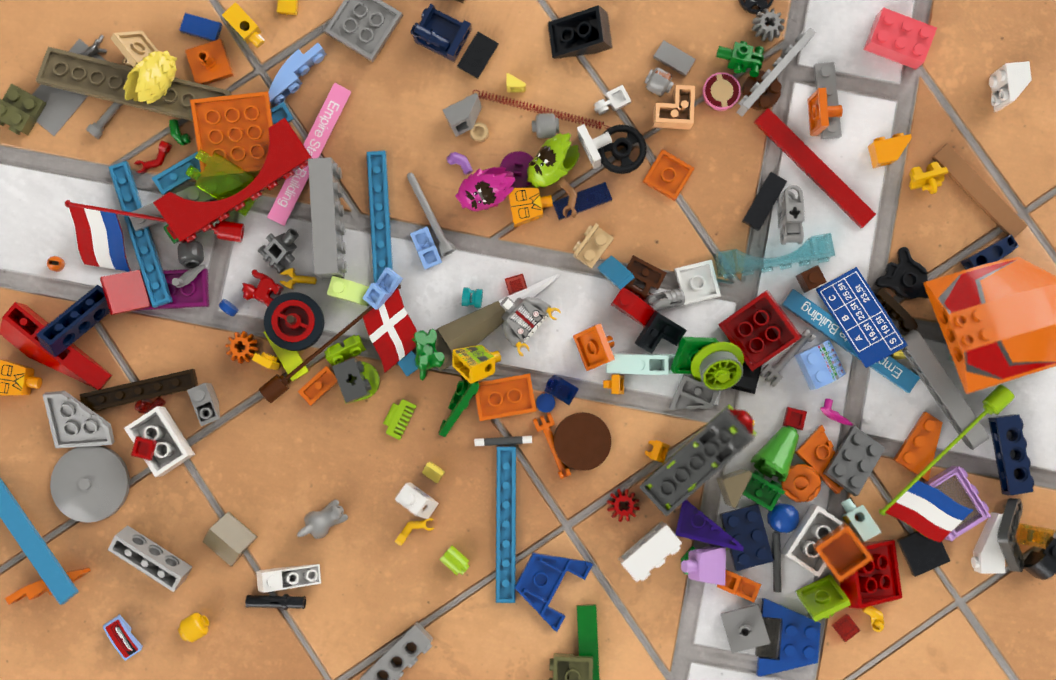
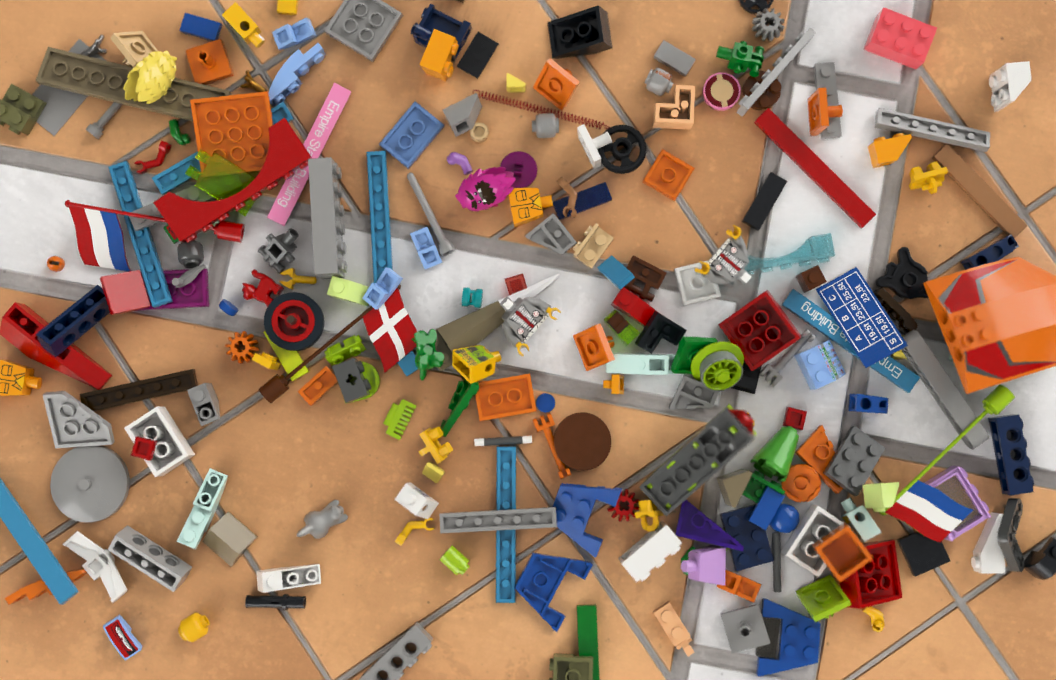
(99, 564): none -> white plate
(145, 407): clear red arm -> none
(203, 509): none -> light aqua slope
(251, 83): none -> pearl gold bar
(294, 34): none -> light blue slope
(411, 135): none -> medium blue tile
(433, 446): none -> yellow hips
(438, 55): none -> light orange brick
(498, 520): none -> light grey plate
(552, 161): lime head -> none
(552, 235): none -> light grey wing
(556, 84): none -> orange tile
(561, 389): clear blue bracket -> none
(574, 508): none -> blue wing
(616, 98): white plate -> none
(621, 327): none -> leg
(647, 509): none -> yellow hips
(659, 451): light orange tile -> none
(667, 299): light grey hinge -> none
(674, 627): none -> light nougat hinge
(727, 261): none -> torso
(766, 508): none -> blue tile
(791, 216): light grey piece -> none
(827, 411): dark pink bar -> none
(845, 628): clear red tile -> none
(868, 404): none -> blue leg
(880, 495): none -> yellowish green slope
(920, 445): orange wing -> none
(932, 129): none -> light grey plate
(1033, 535): clear yellow brick -> none

